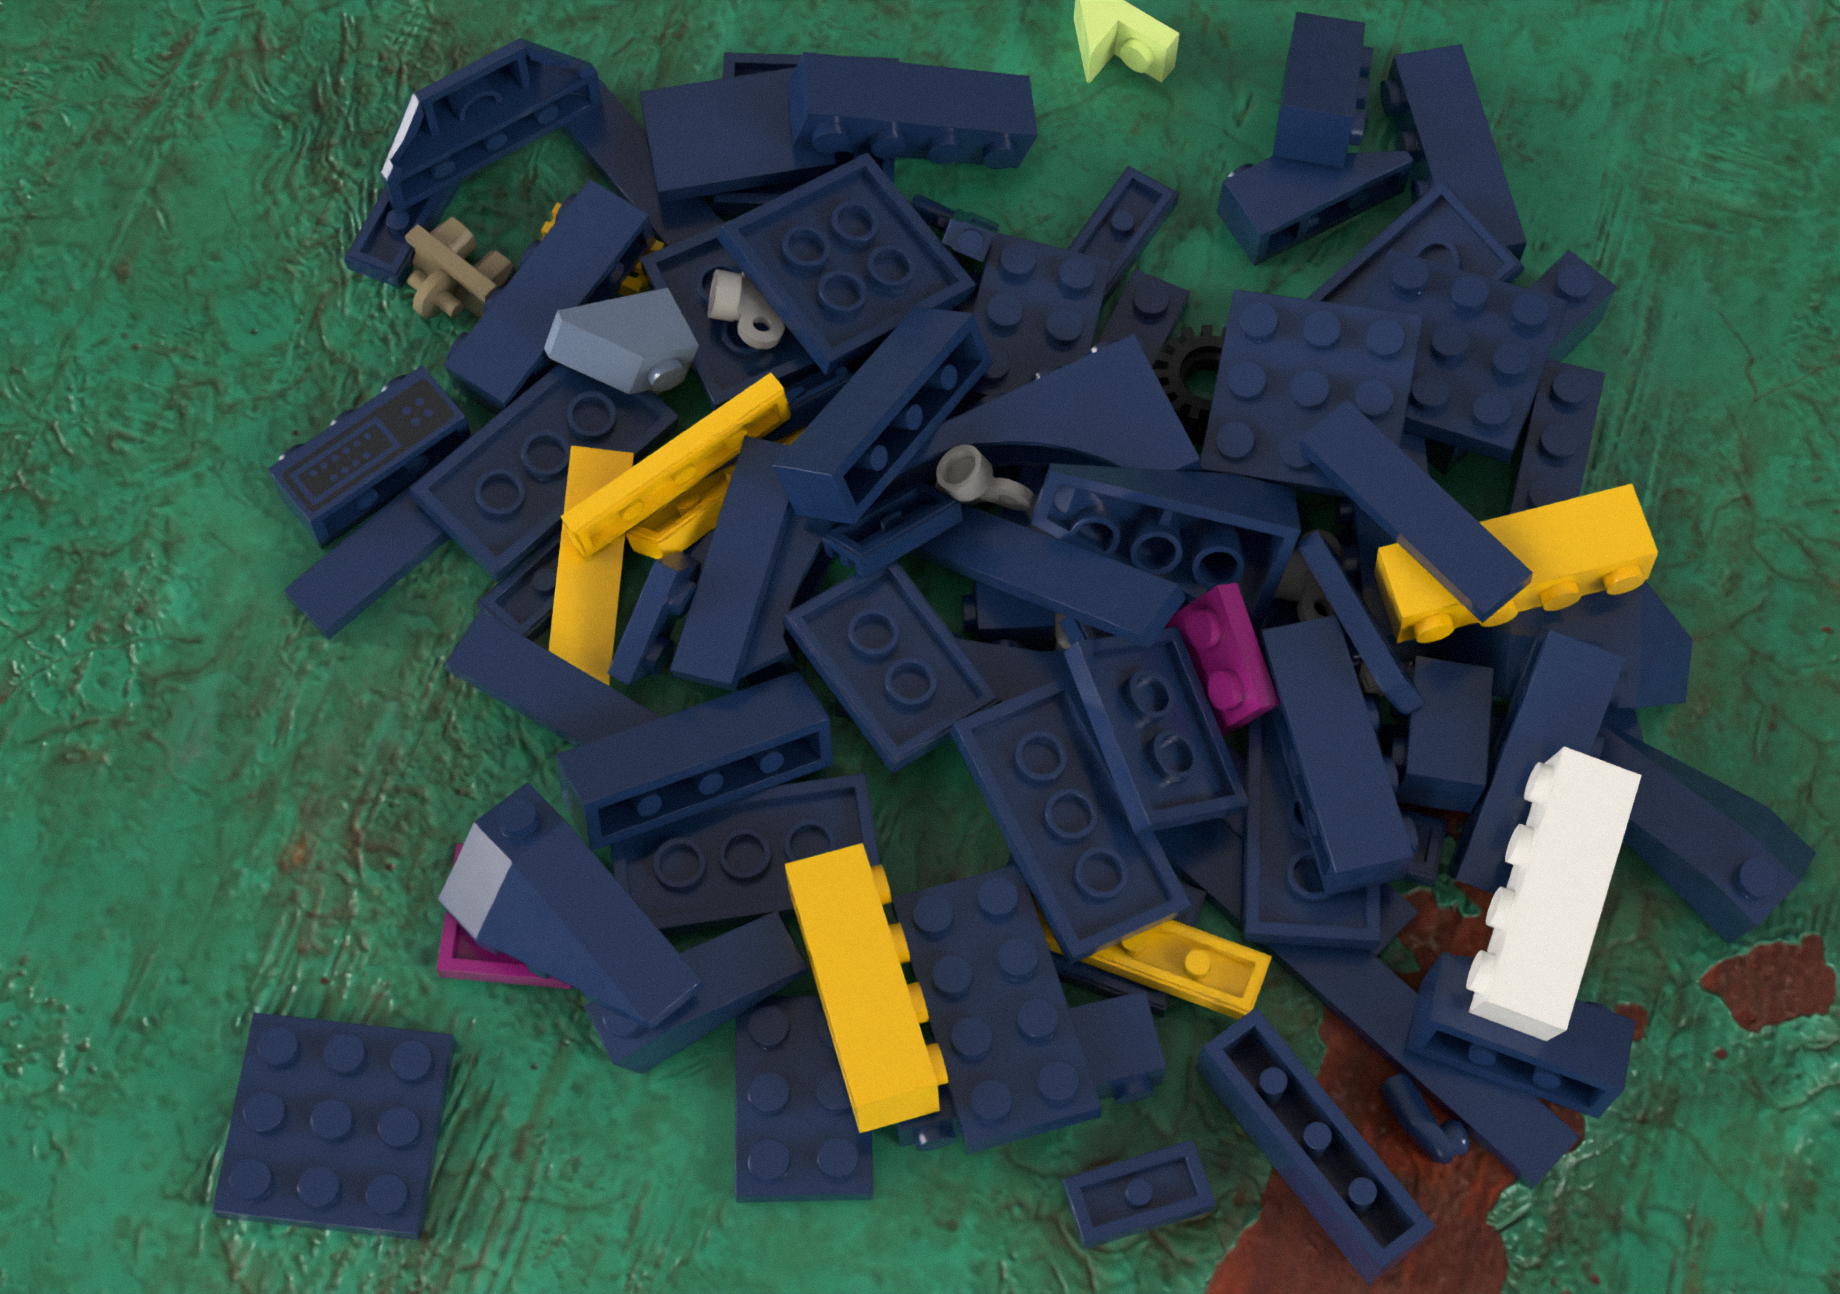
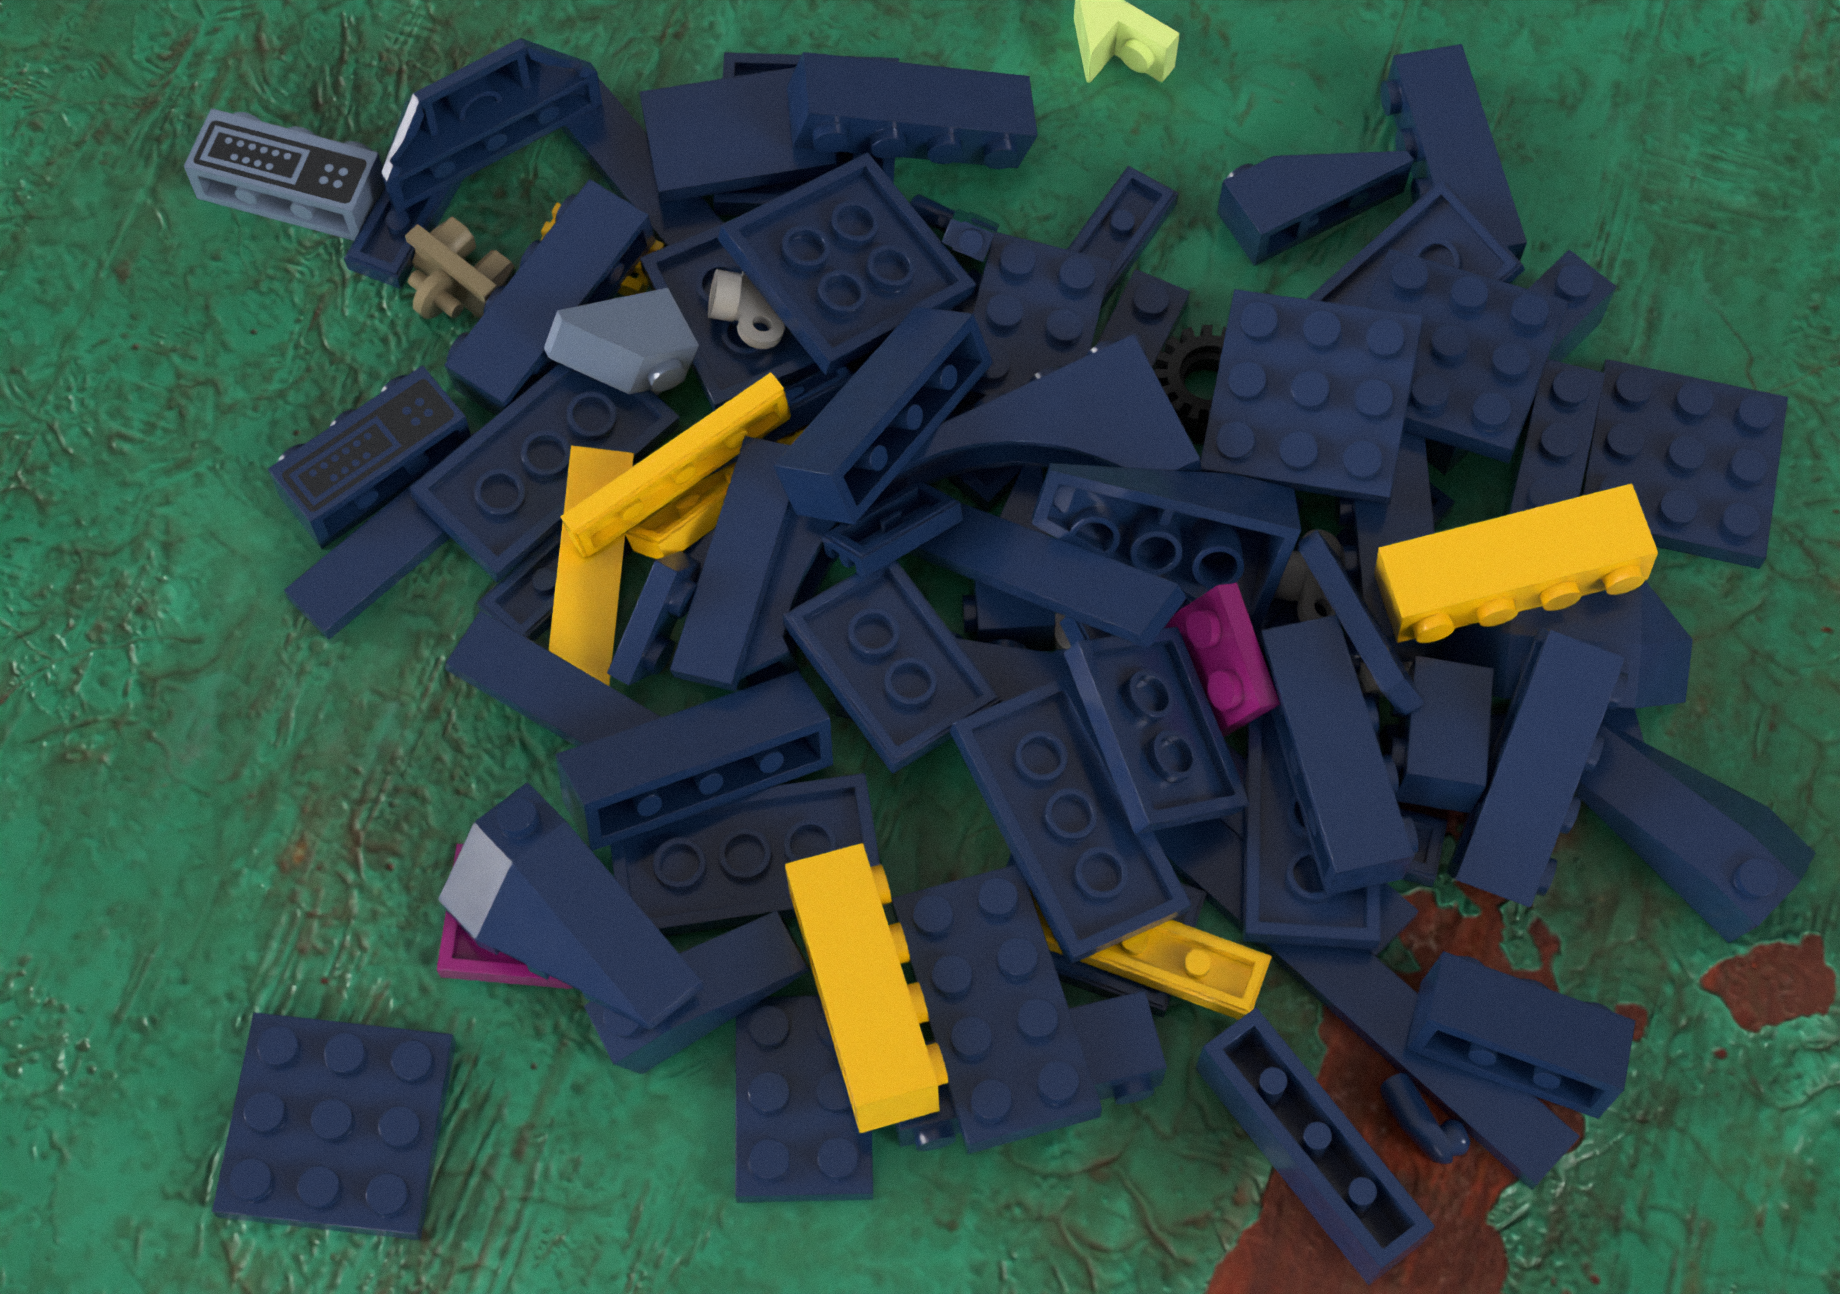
(285, 173): none -> sand blue brick
(970, 480): light grey piece -> none
(1138, 1194): dark blue plate -> none
(1323, 90): dark blue brick -> none
(1415, 511): dark blue tile -> none
(1553, 893): white brick -> none
(1696, 458): none -> dark blue plate

